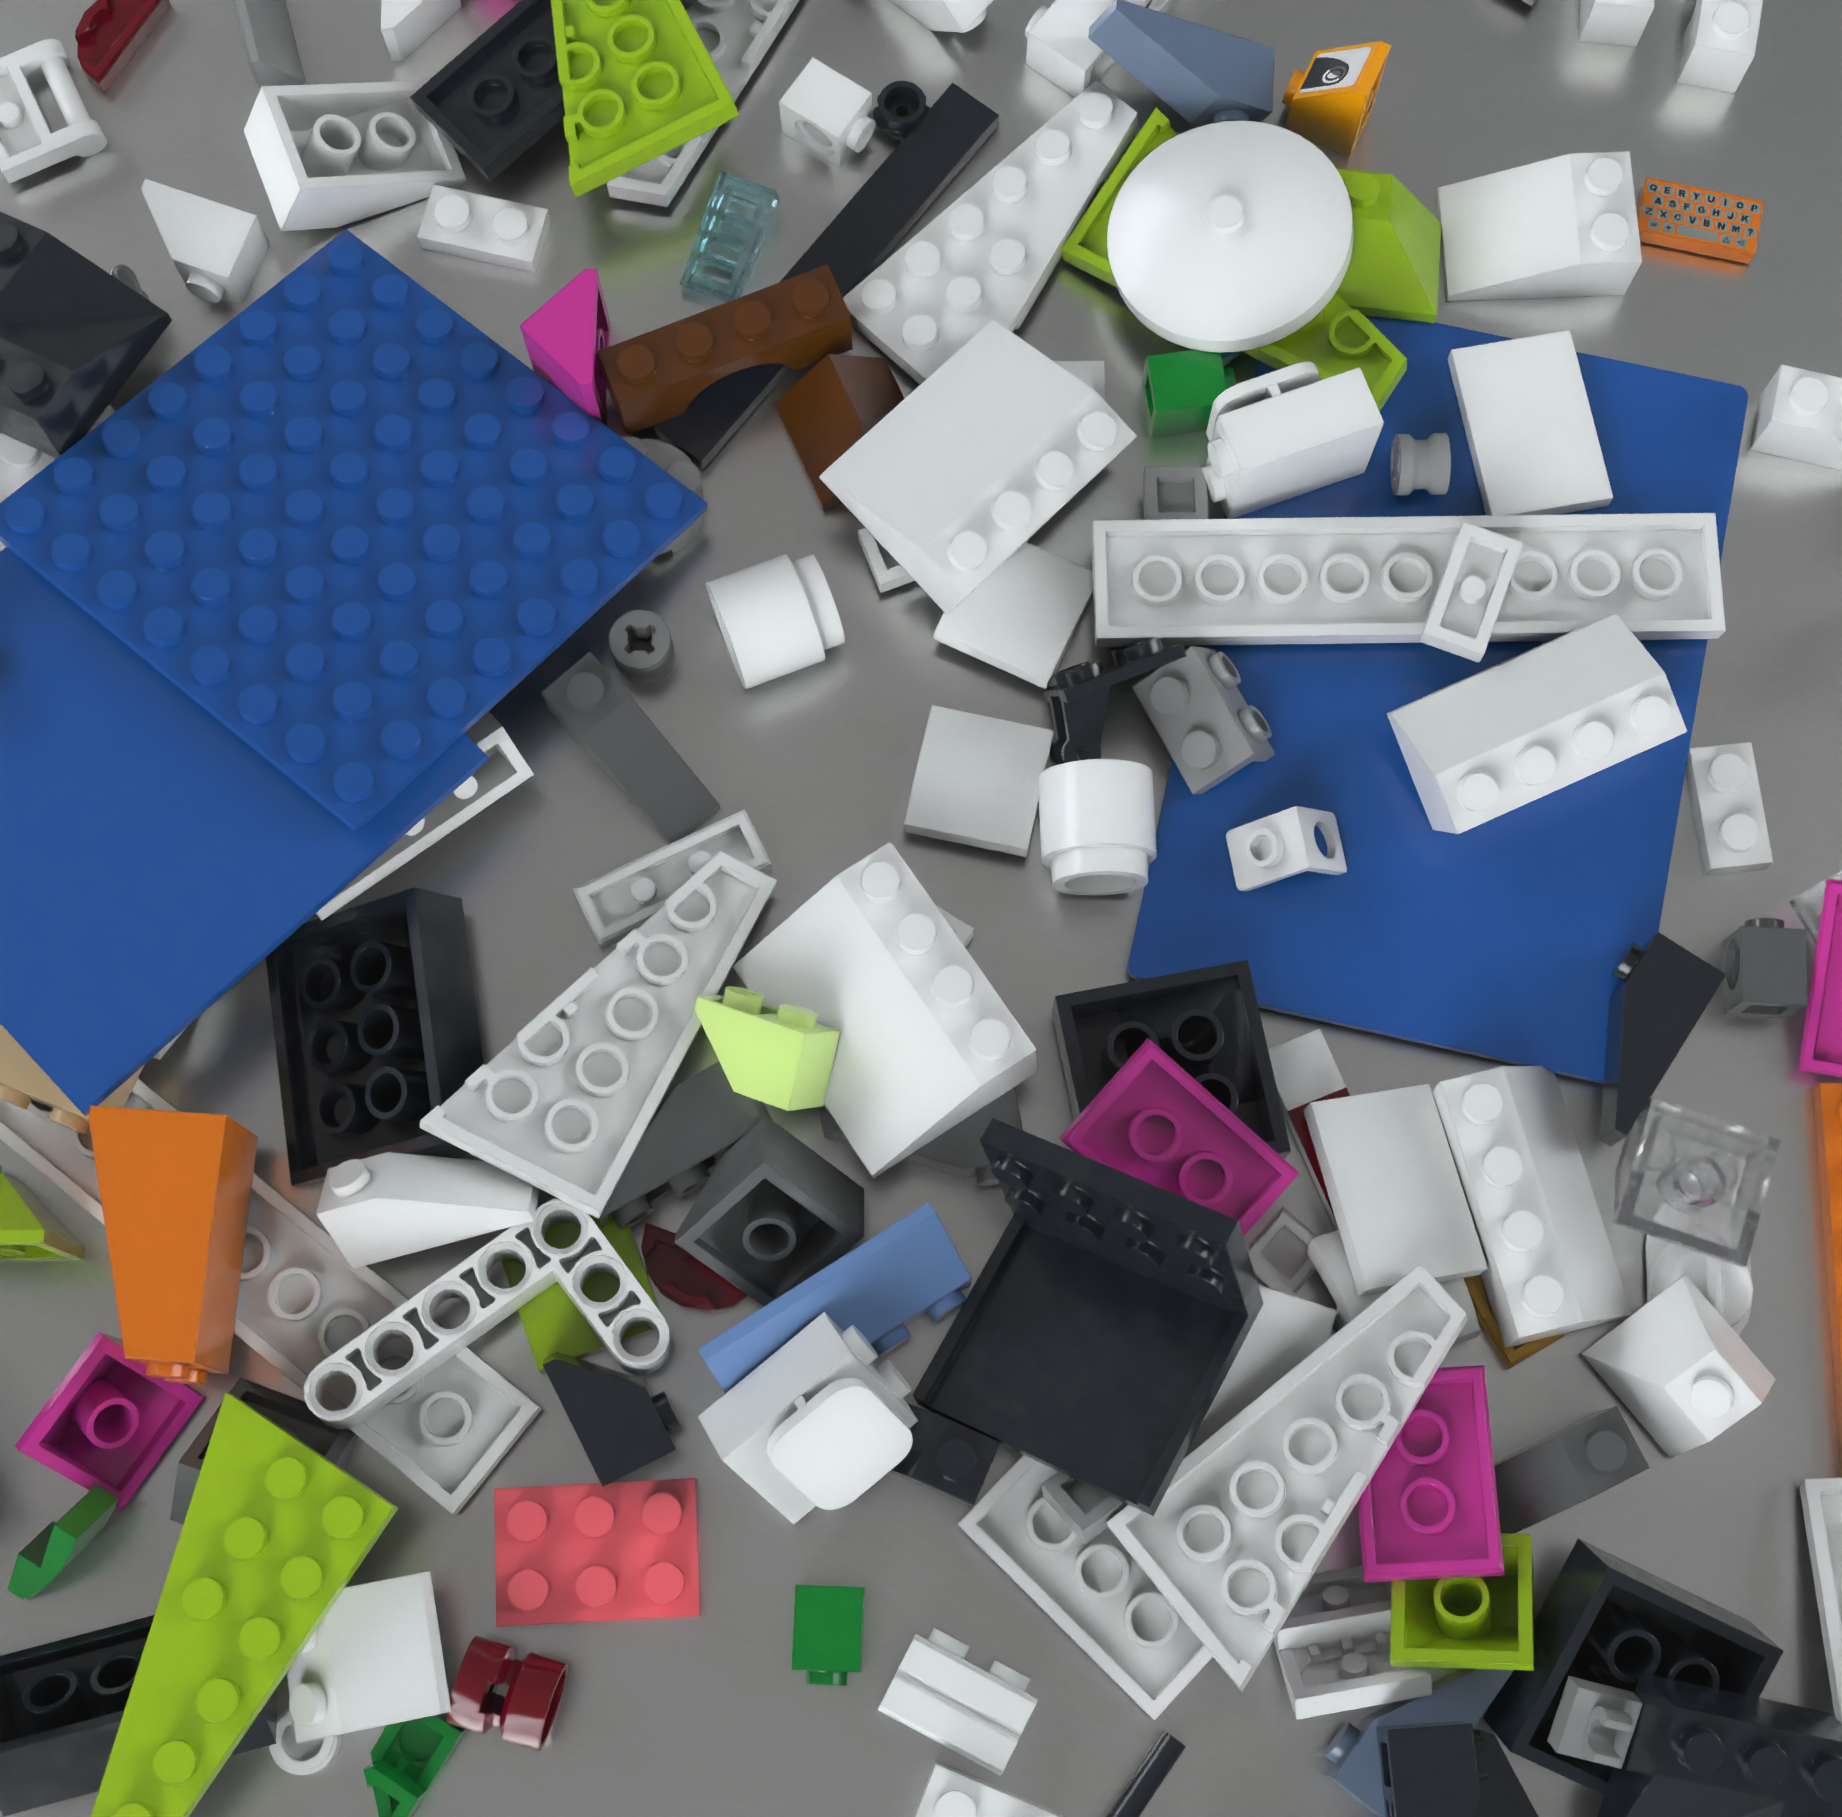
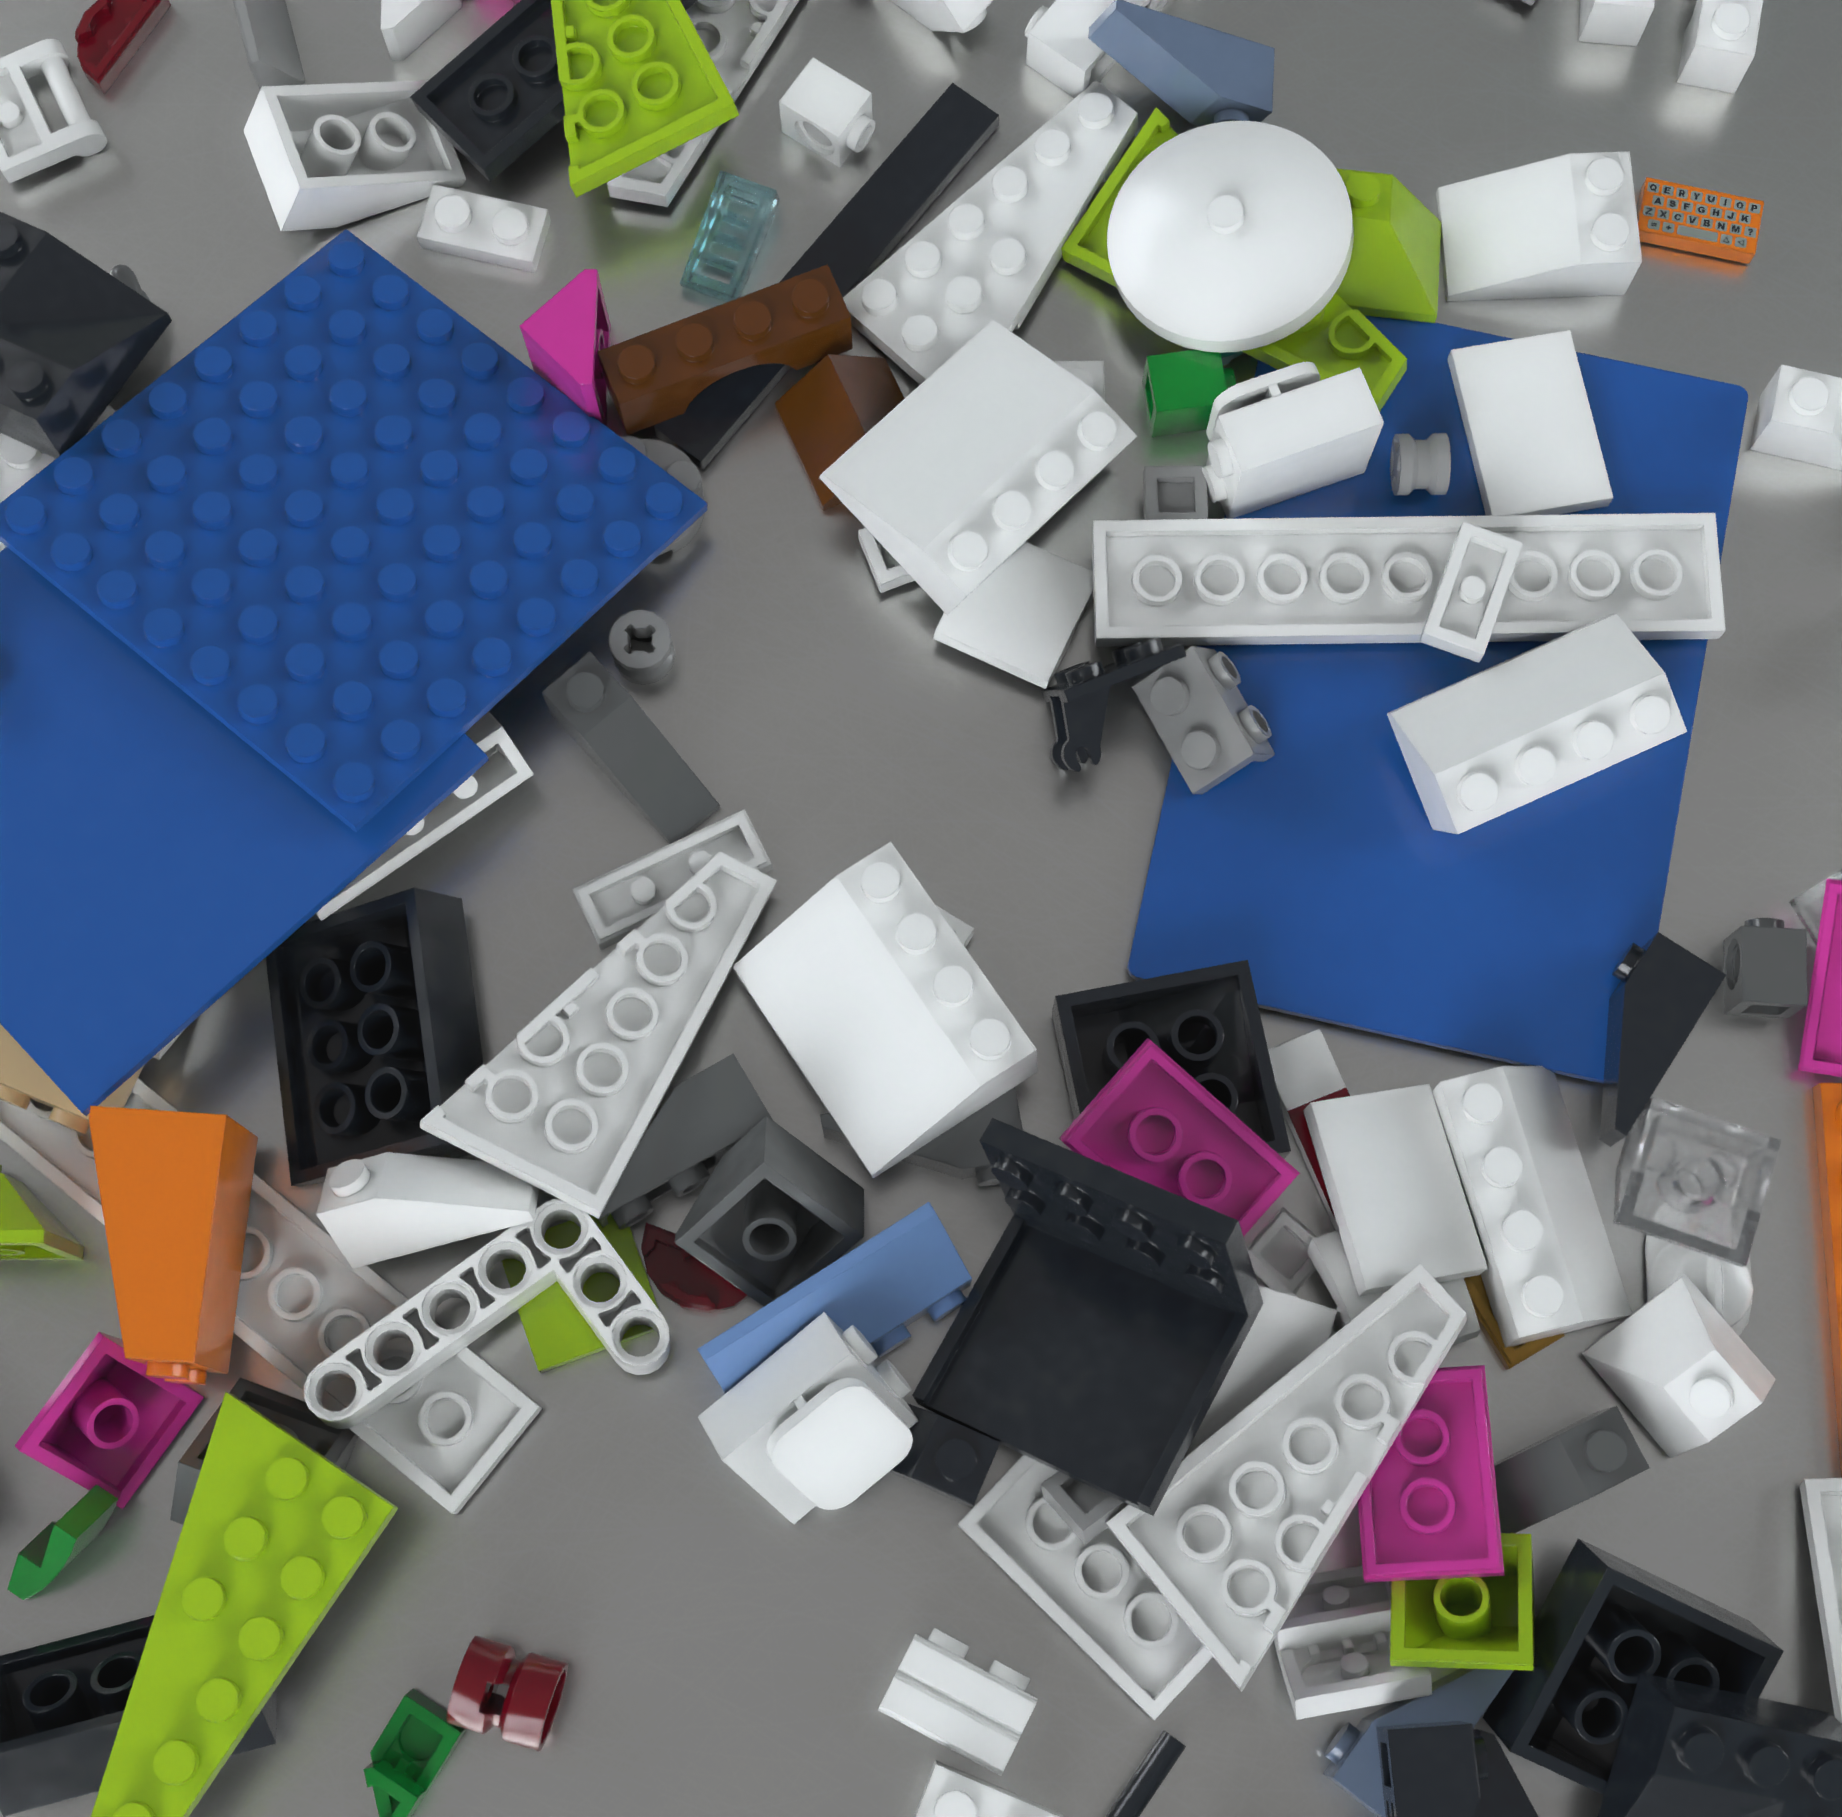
(208, 241): white slope -> none
(305, 1756): white tile -> none
(371, 1661): white slope -> none
(597, 1552): coral plate -> none
(613, 1415): black slope -> none
(767, 1050): yellowish green slope -> none
(775, 617): white piece -> none
(828, 1632): green brick -> none
(895, 97): black plate -> none
(978, 781): white slope -> none
(1097, 825): white piece -> none
(1284, 847): white bracket -> none
(1336, 94): light orange slope -> none
(1594, 1722): light grey tile -> none
(1728, 809): white plate -> none

